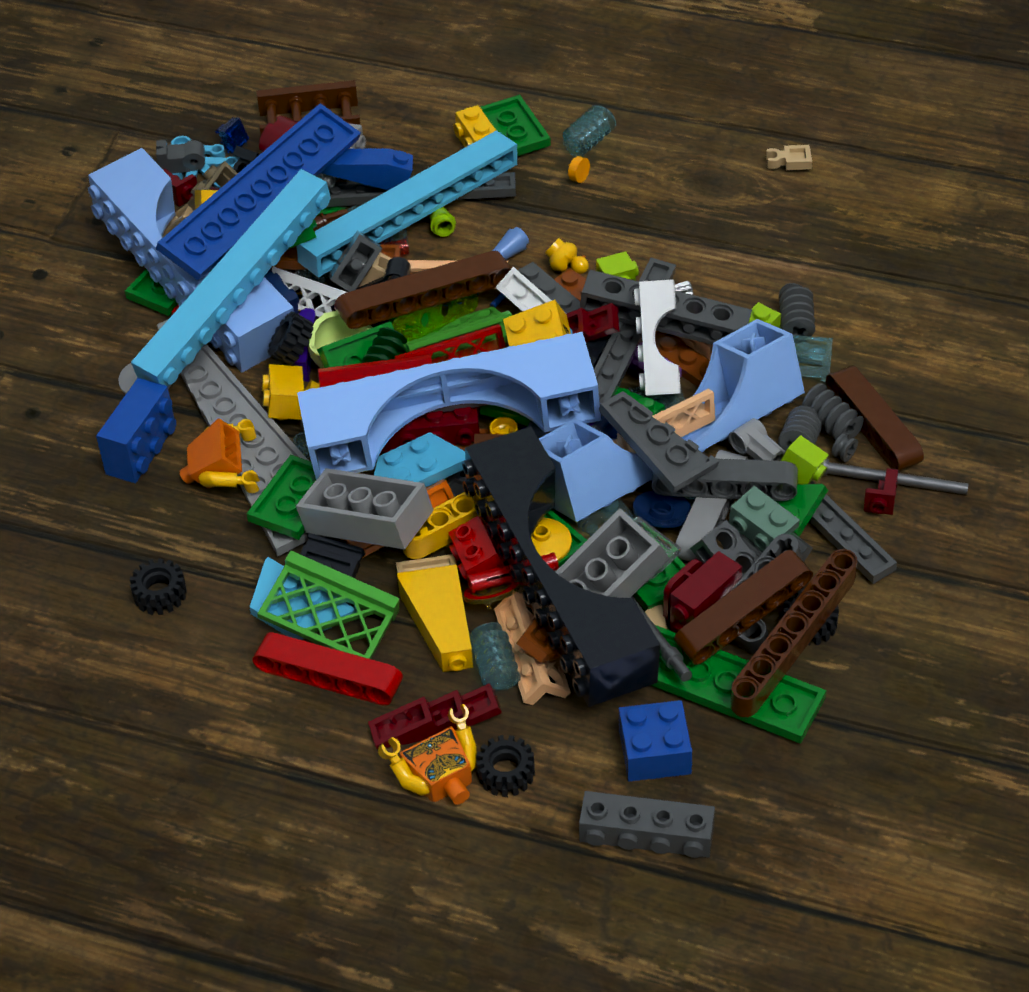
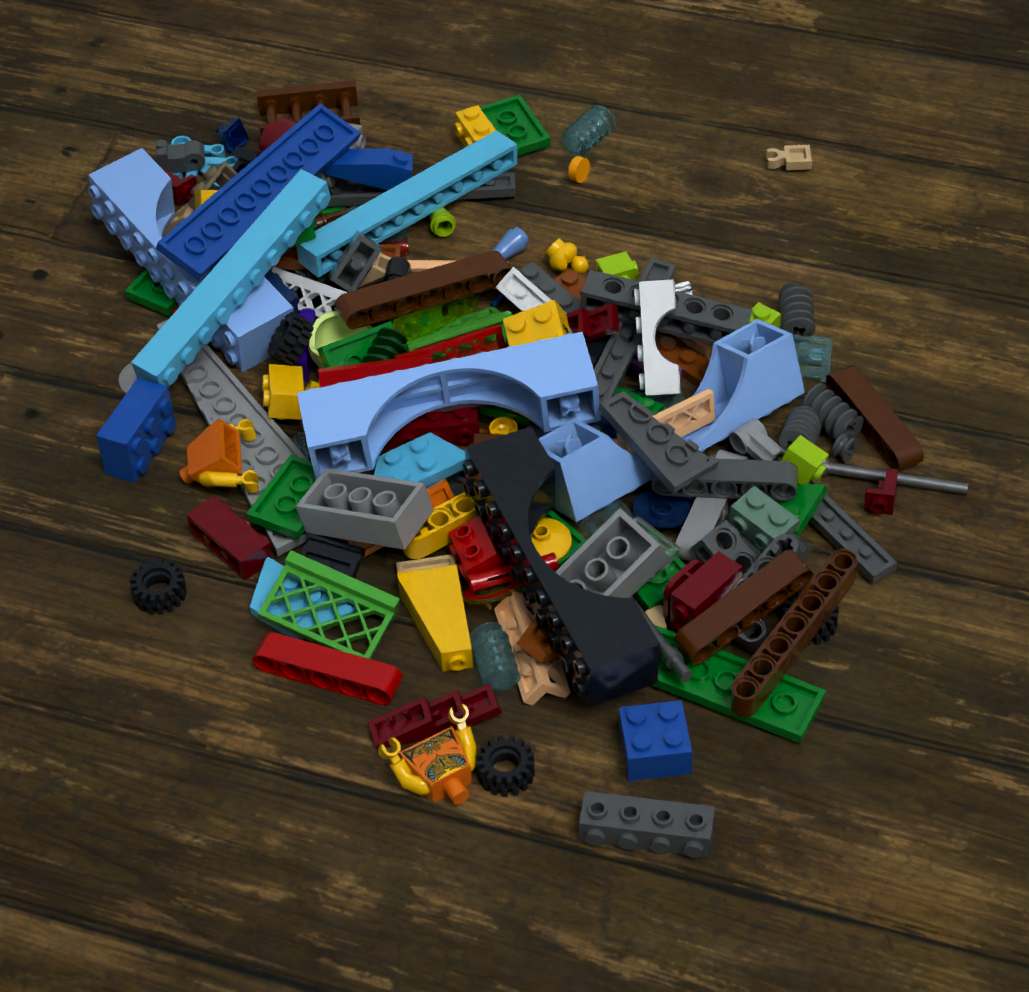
(229, 537): none -> dark red brick

